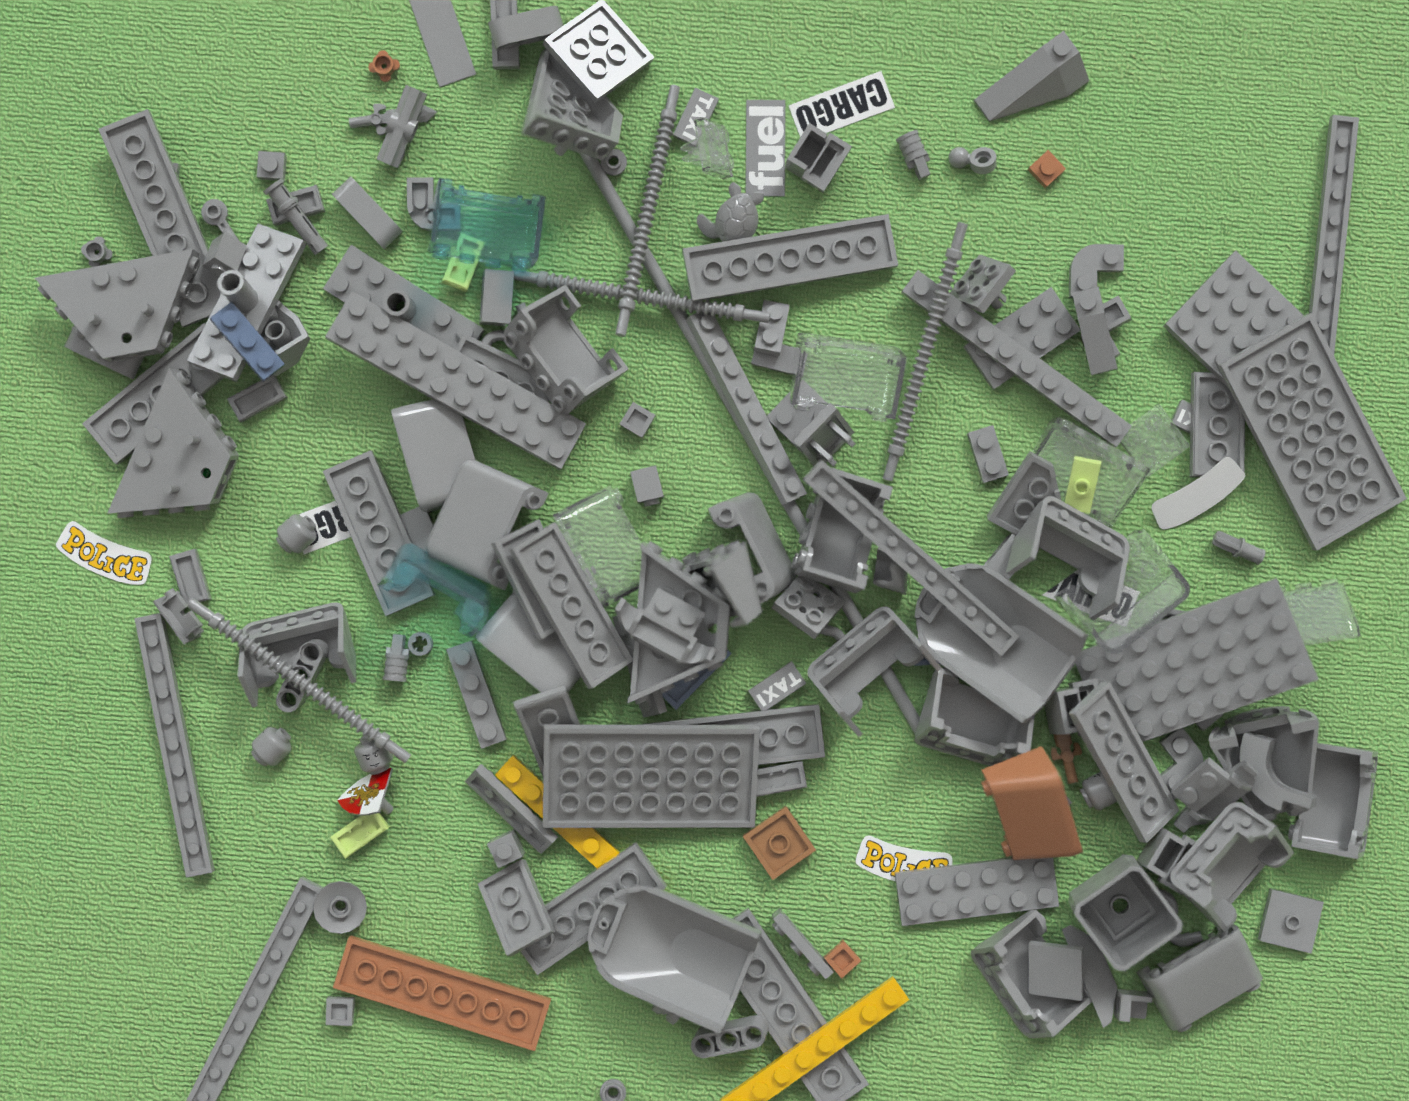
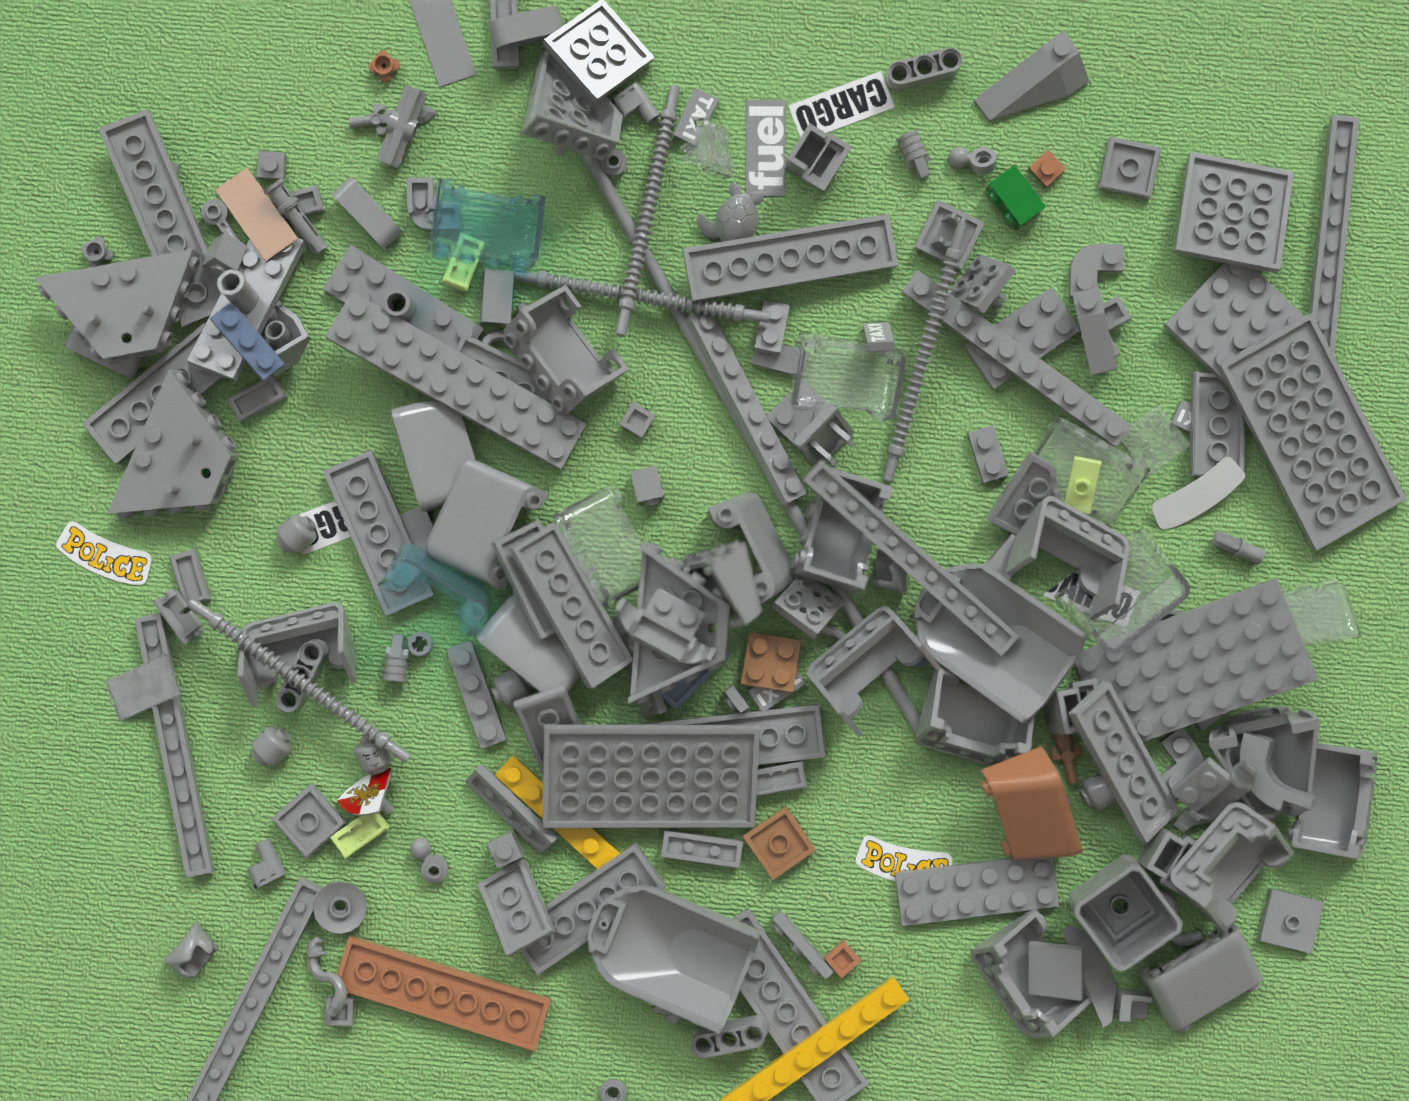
(143, 687): none -> clear piece
(191, 951): none -> light grey hair
(256, 214): none -> sticker
(269, 868): none -> light grey piece
(309, 820): none -> light grey plate
(315, 951): none -> light grey animal
(421, 849): none -> light grey plate
(510, 687): none -> light grey head
(634, 100): none -> light grey piece
(702, 848): none -> light grey plate
(735, 700): none -> light grey plate
(771, 662): none -> medium nougat plate
(878, 337): none -> light grey tile
(932, 60): none -> light grey beam
(940, 230): none -> light grey plate
(1014, 198): none -> green brick
(1129, 168): none -> light grey tile
(1233, 212): none -> light grey plate

